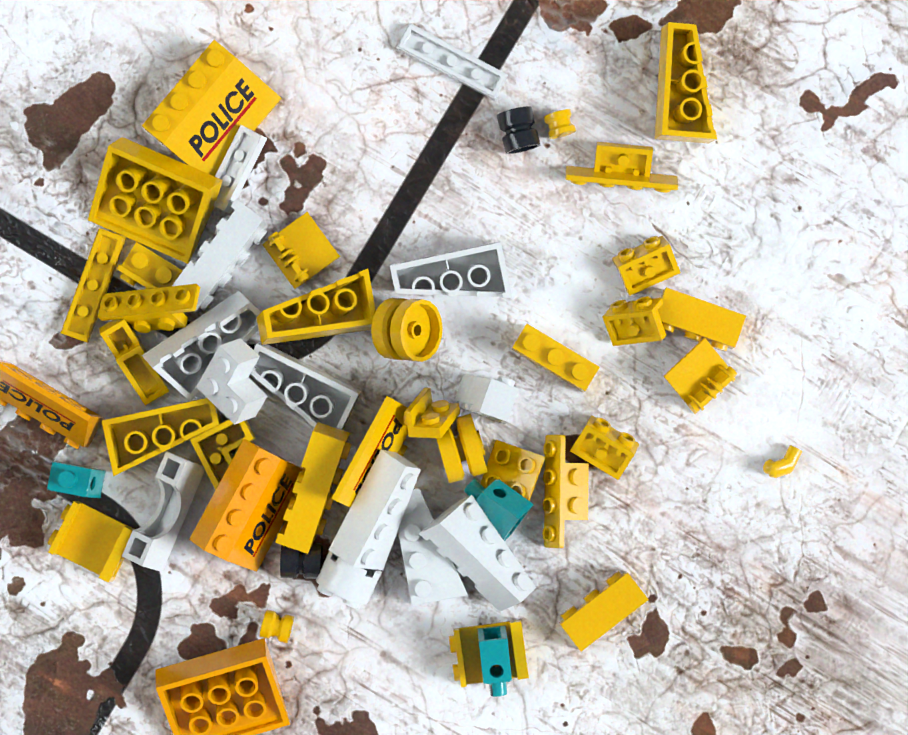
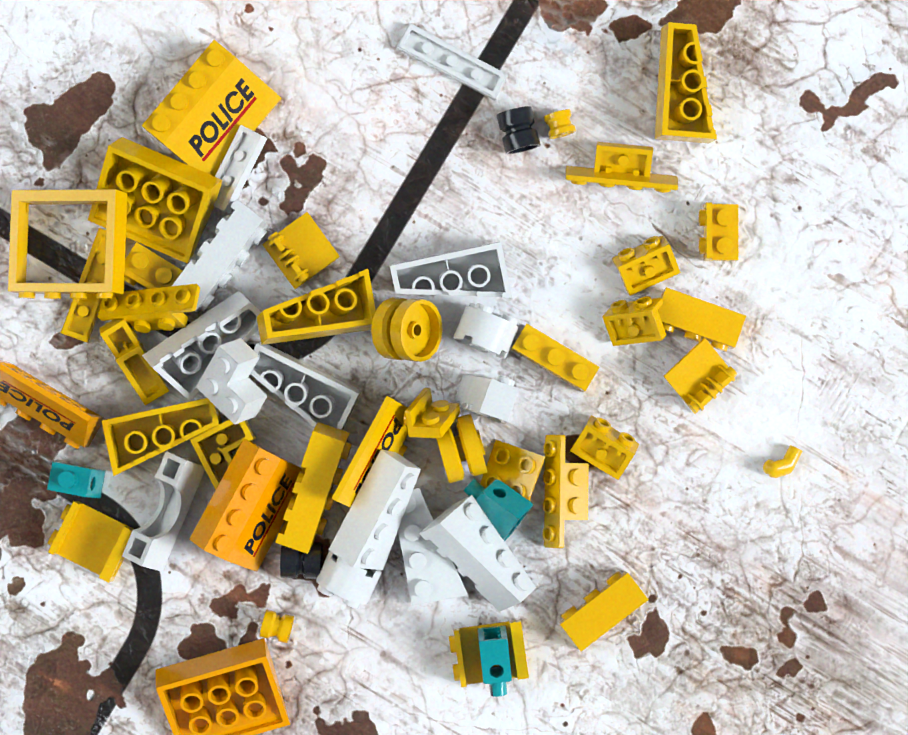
(115, 242): none -> yellow window
(486, 331): none -> white brick
(720, 232): none -> yellow bracket

